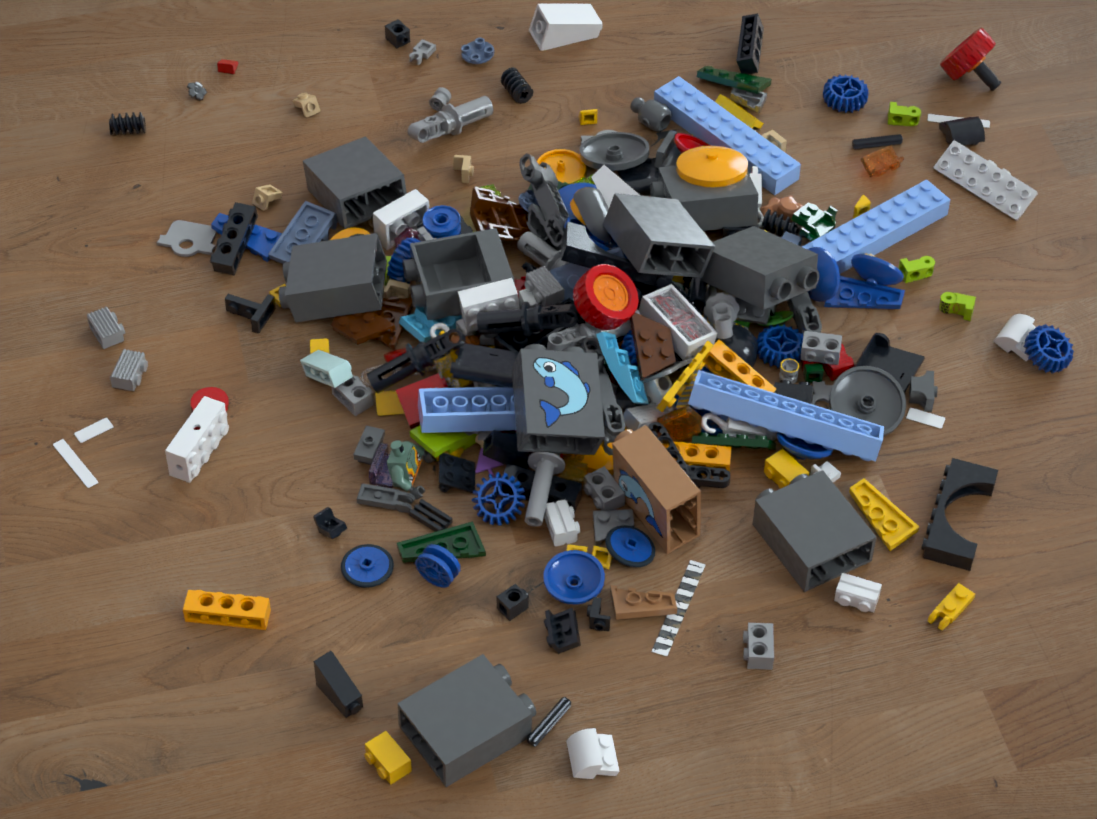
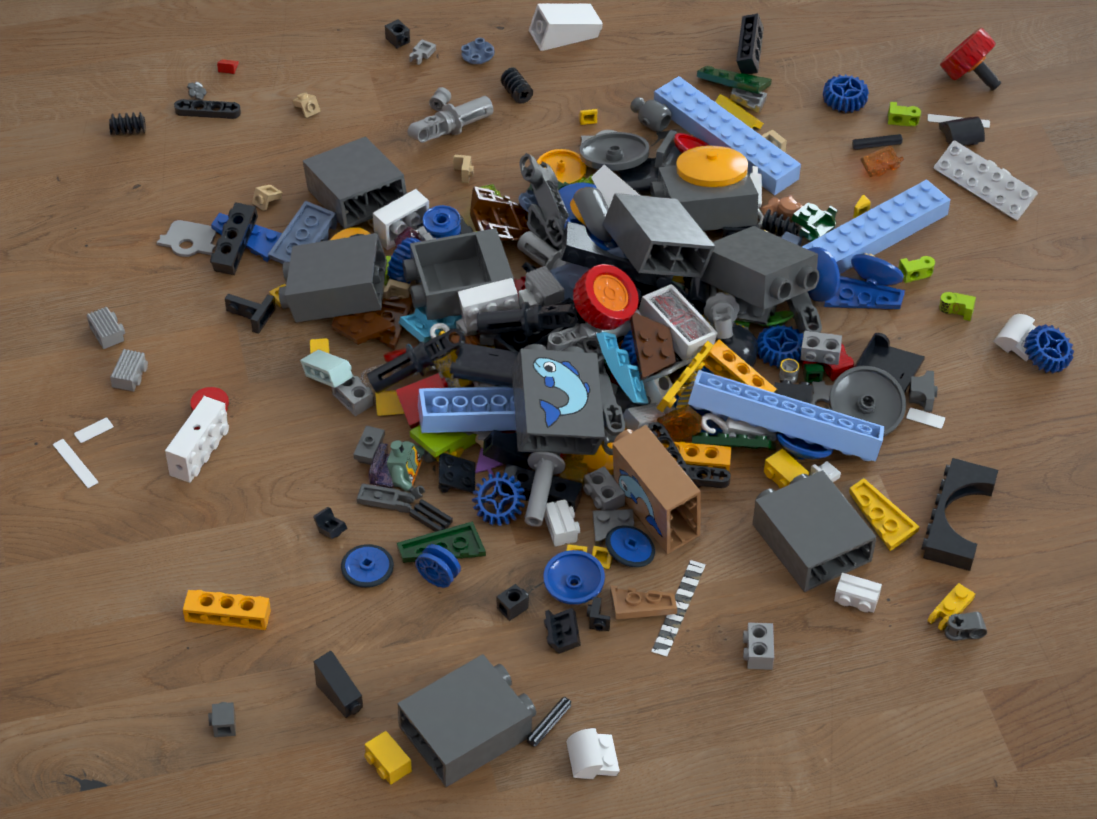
(207, 109): none -> black beam
(223, 719): none -> dark grey brick
(968, 626): none -> dark grey piece

